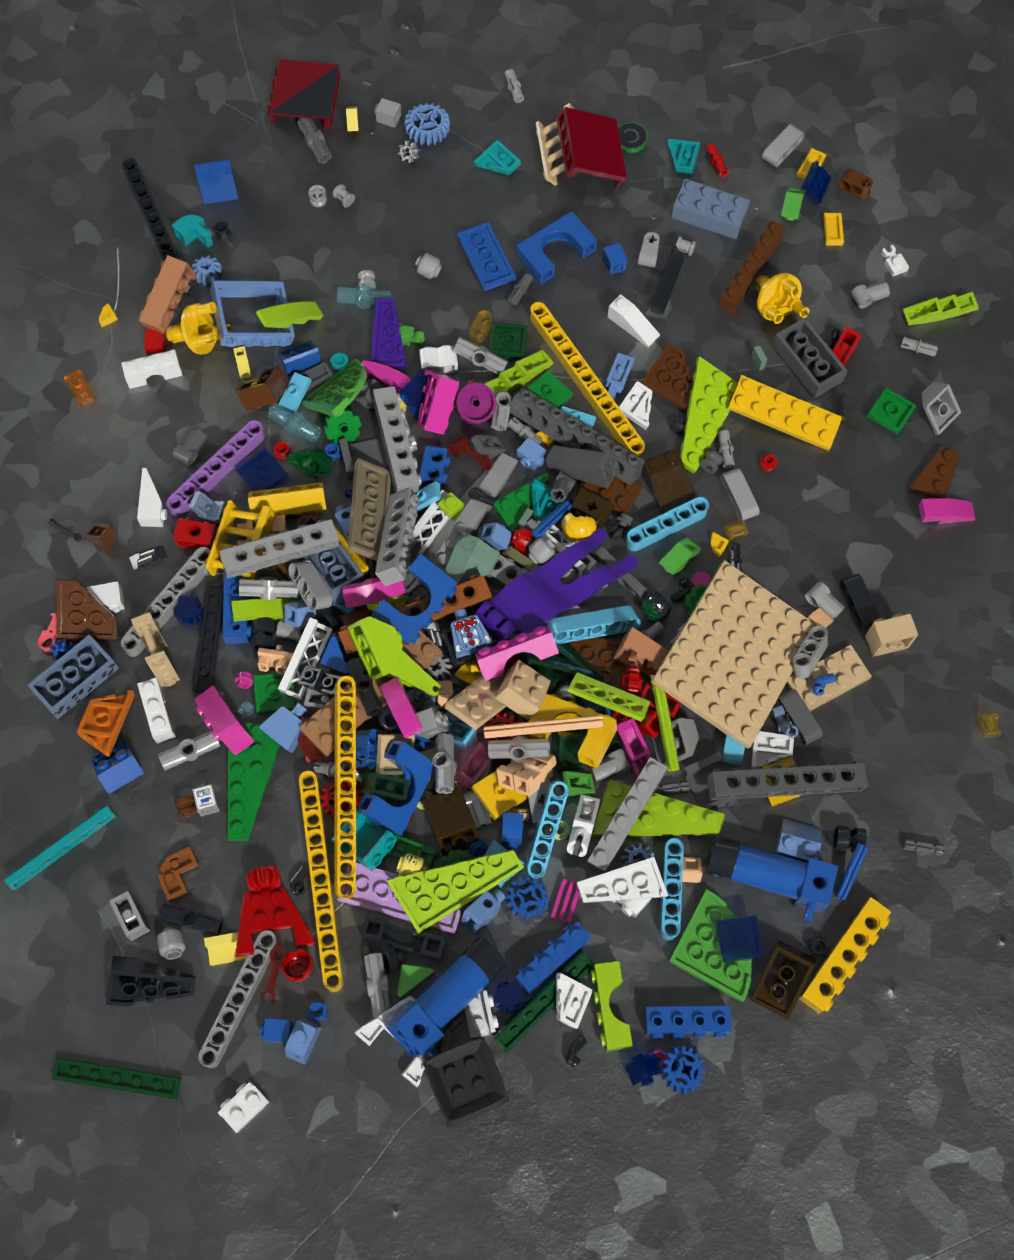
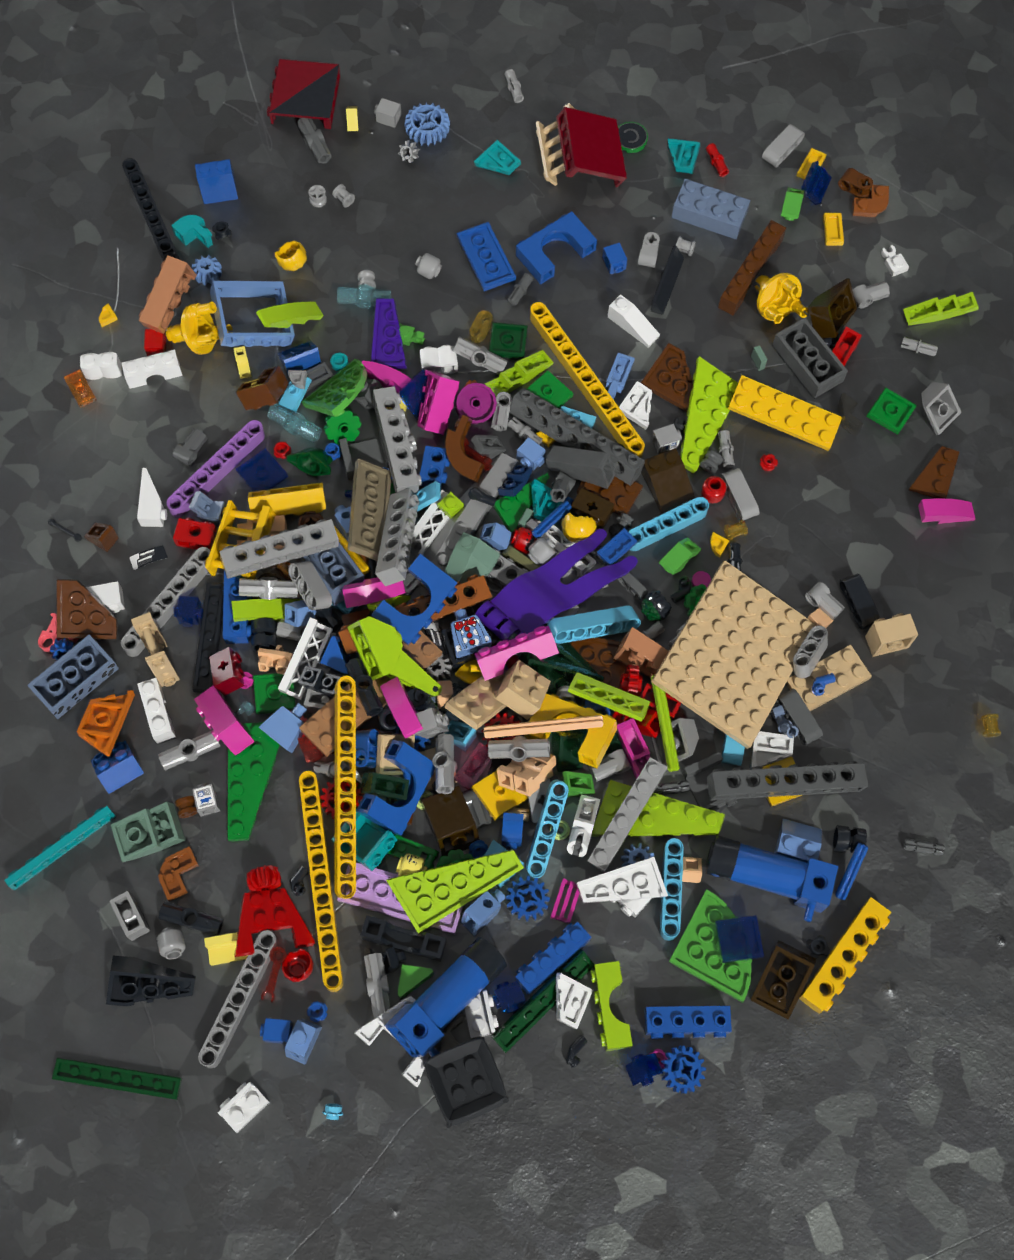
(101, 365): none -> white brick
(147, 832): none -> sand green slope
(227, 671): none -> dark red brick
(291, 256): none -> yellow hair
(298, 378): none -> light grey tile
(333, 1111): none -> medium azure plate
(456, 451): none -> reddish brown arch
(516, 481): none -> dark blue slope
(616, 547): none -> blue plate
(666, 438): none -> light grey brick
(713, 489): none -> red head
(832, 309): none -> dark brown slope
(875, 205): none -> dark orange plate

